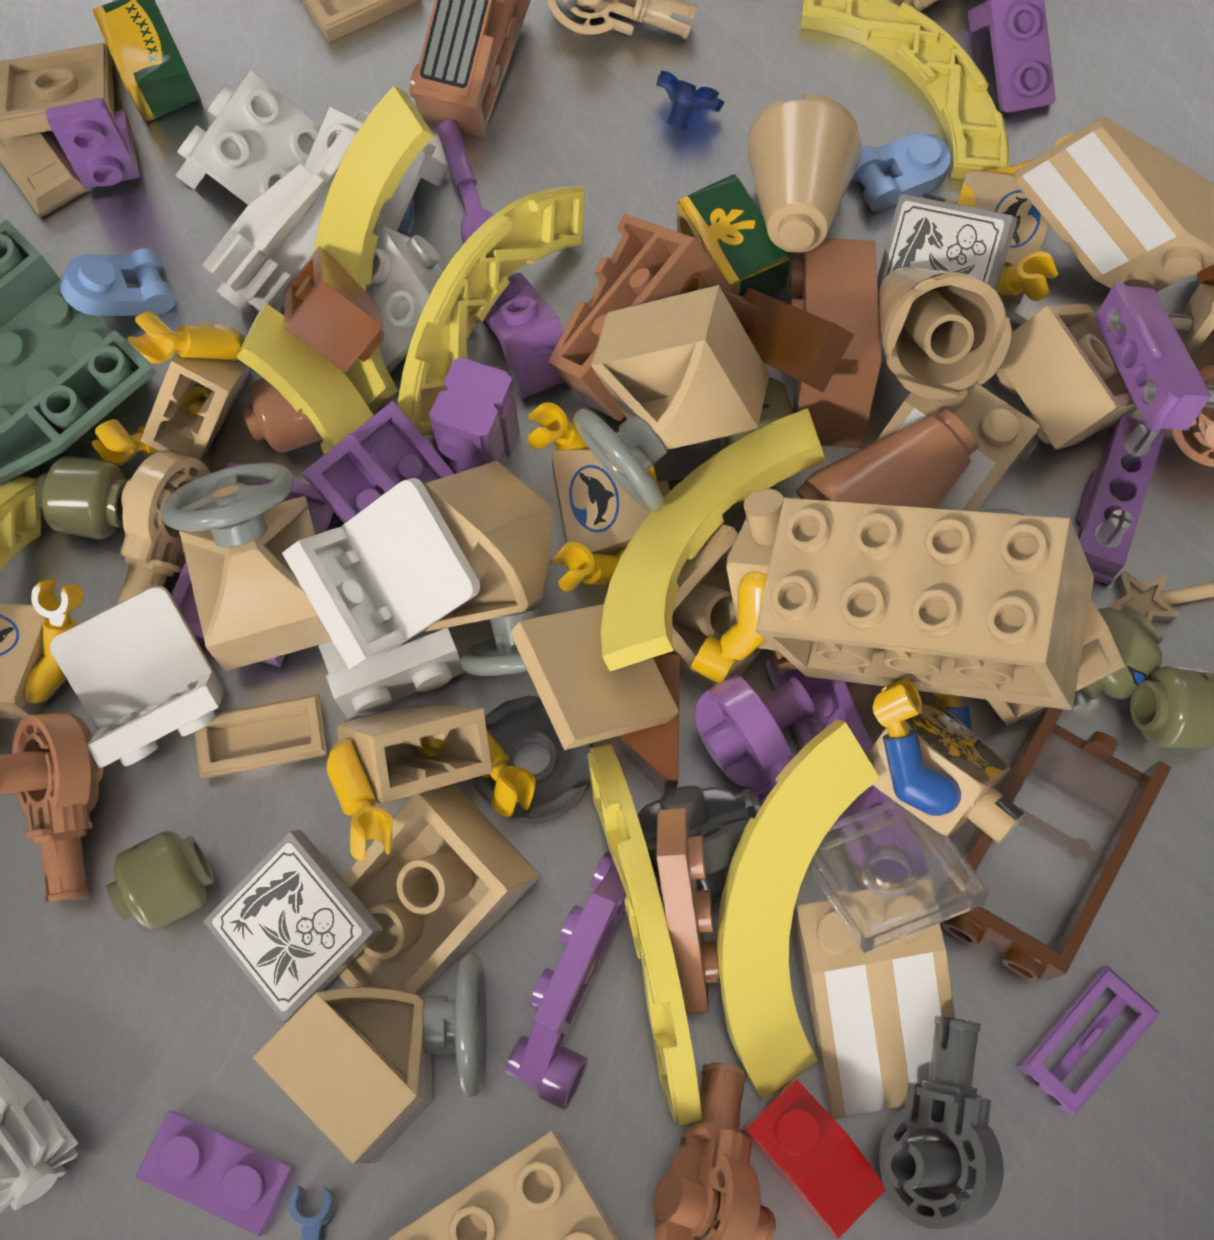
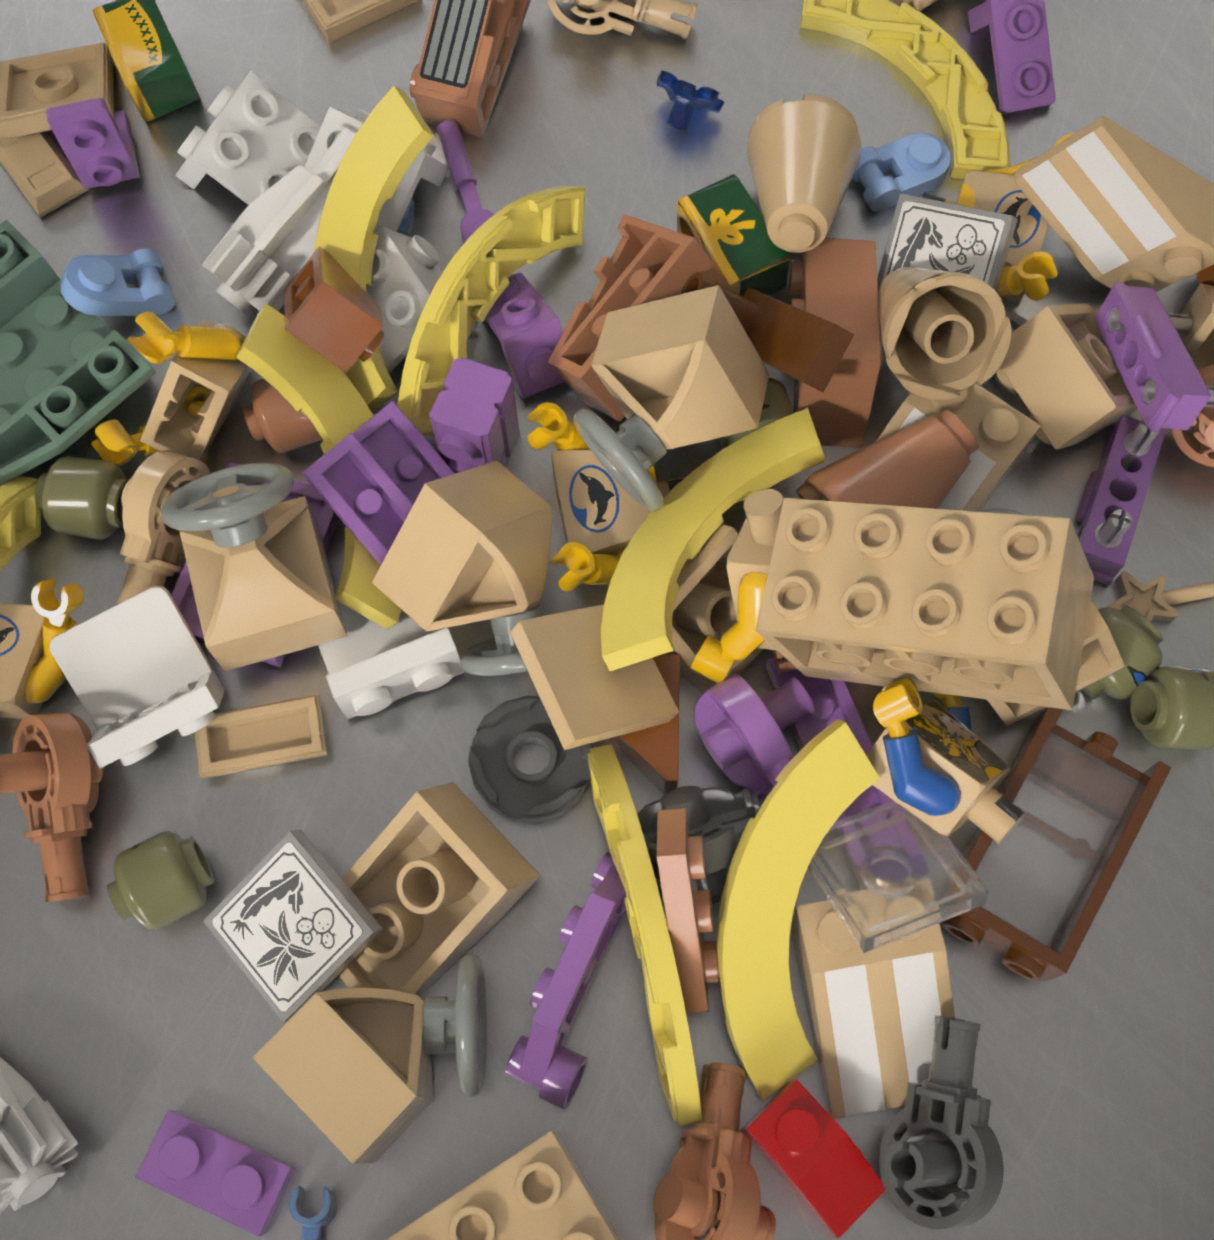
(383, 573): white bracket -> none
(414, 753): tan torso -> none
(1051, 1081): medium lavender tile -> none

